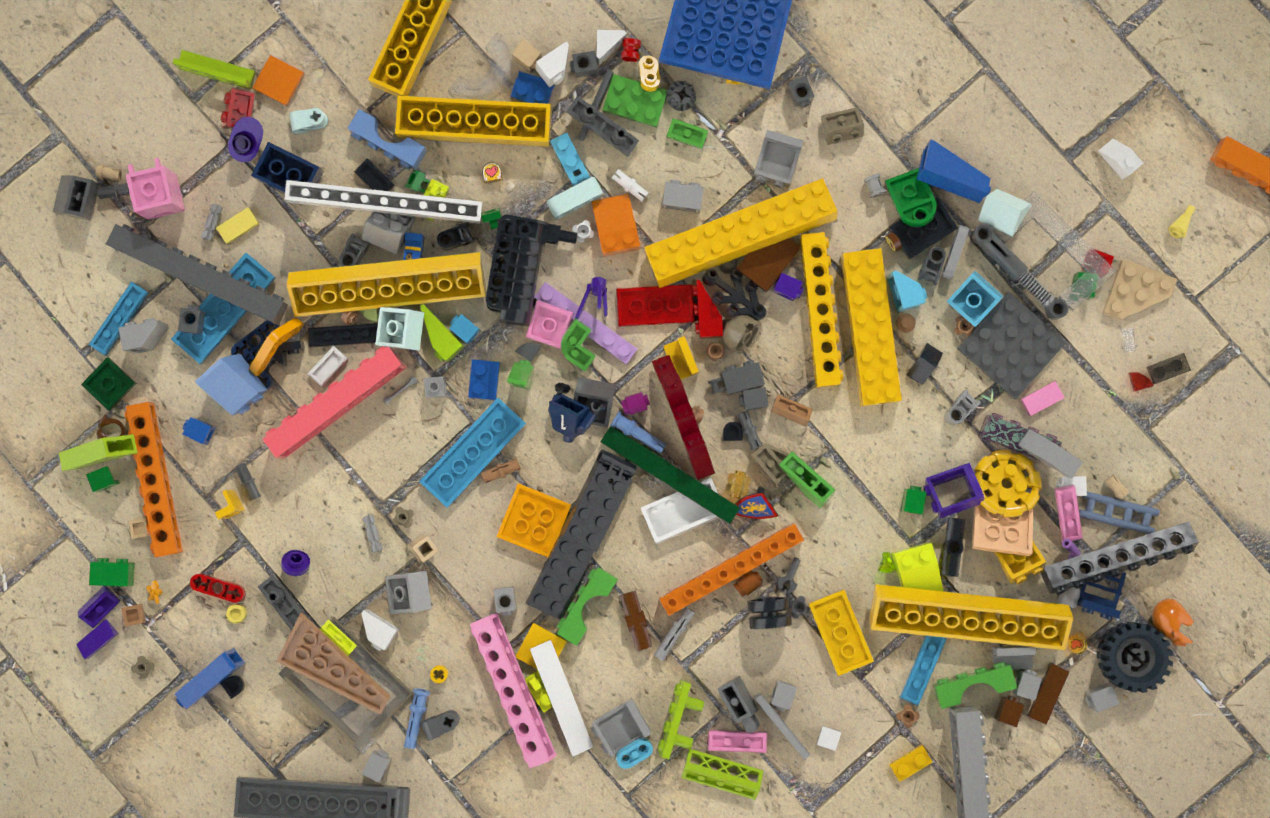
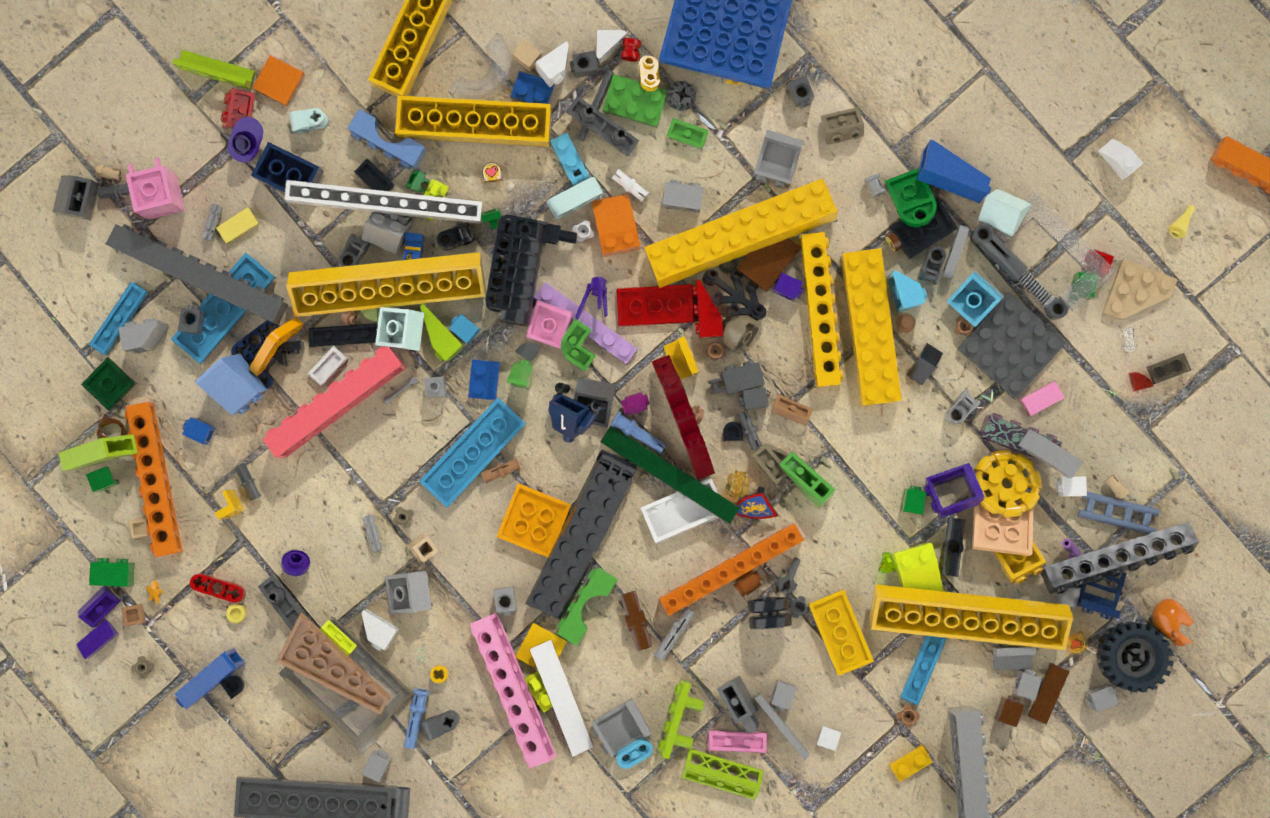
(951, 690): bright green arch -> none
(1068, 512): bright pink tile -> none

